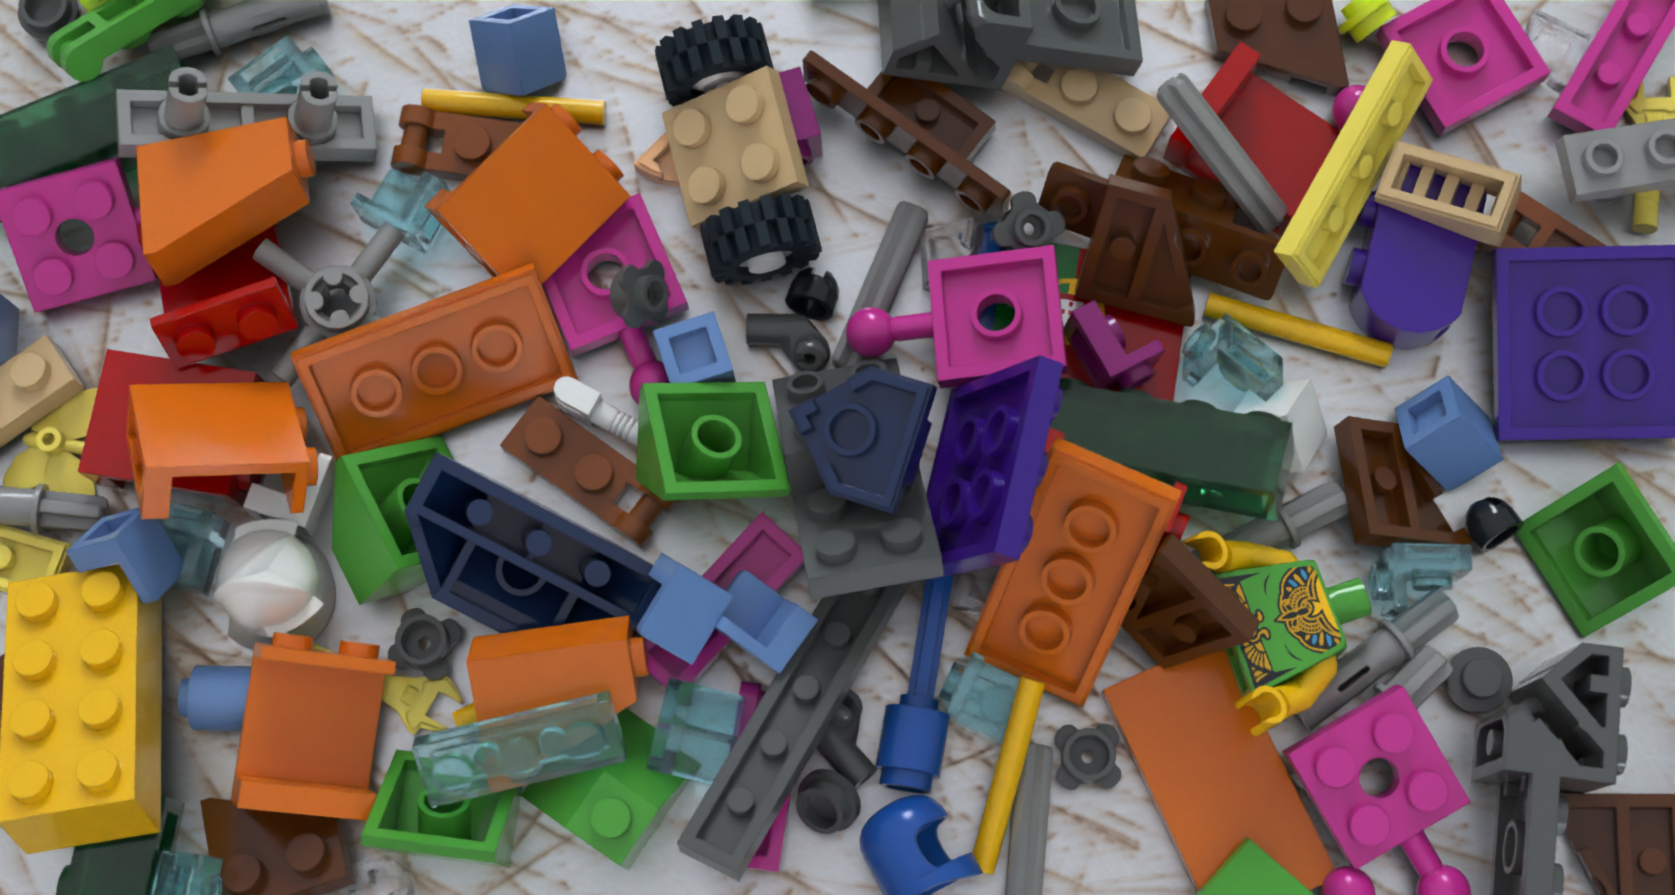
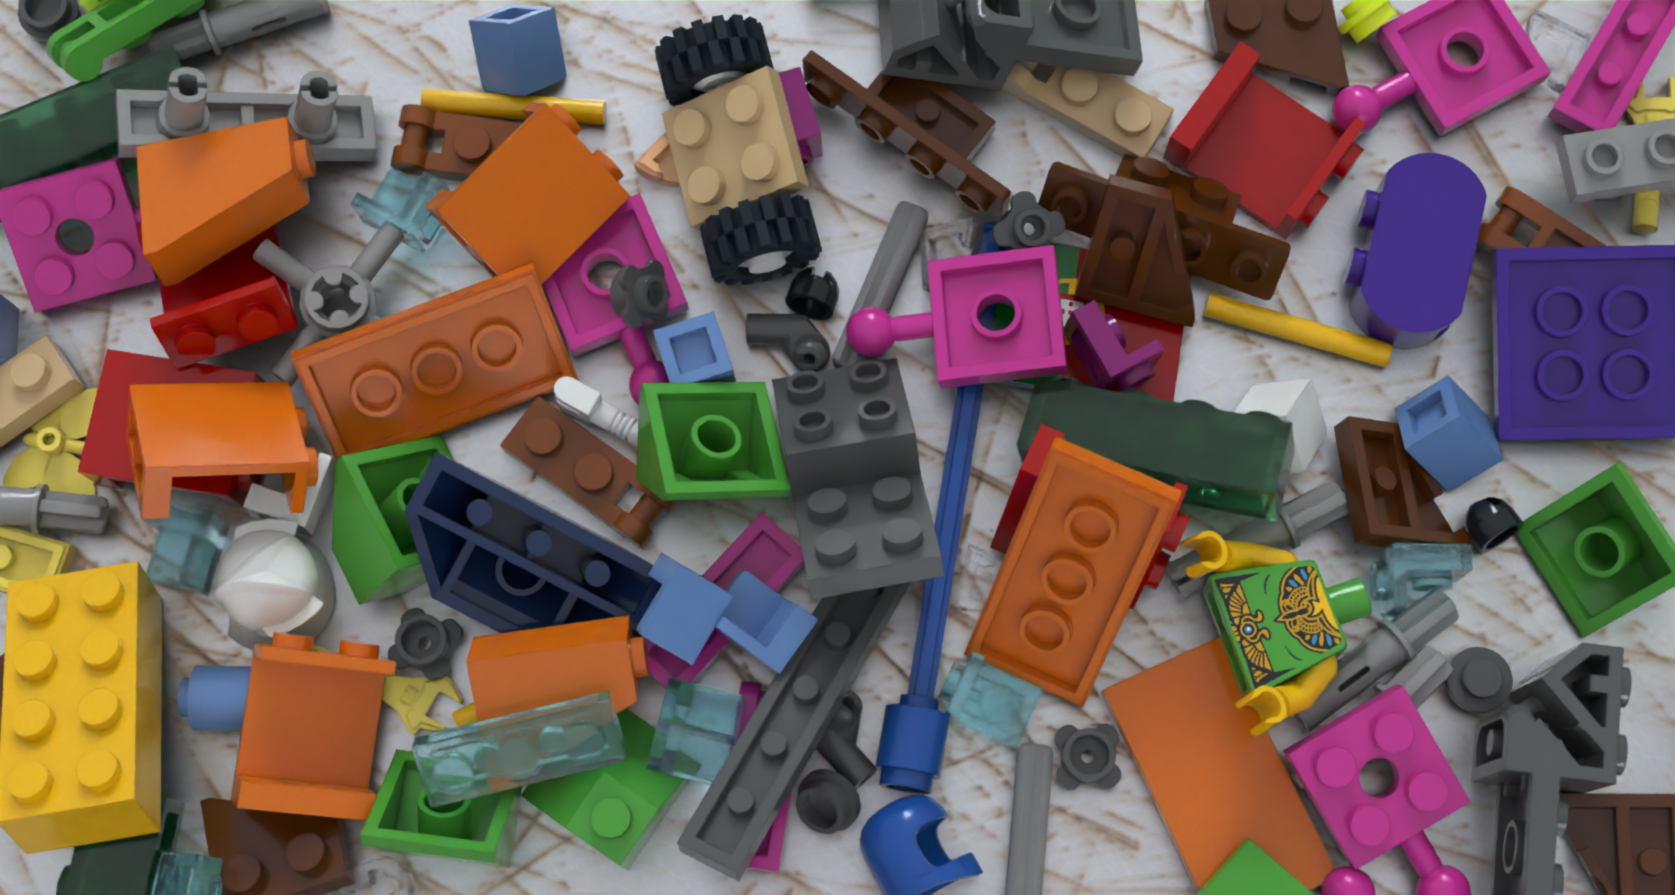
(137, 546): medium blue panel -> none
(278, 69): clear light blue bracket -> none
(868, 435): dark blue plate -> none
(992, 464): dark purple plate -> none
(1007, 772): yellow bar -> none
(1185, 609): reddish brown wing -> none
(1222, 152): light grey axle -> none
(1240, 356): clear light blue bracket -> none
(1354, 164): light yellow tile -> none
(1466, 220): tan slope -> none

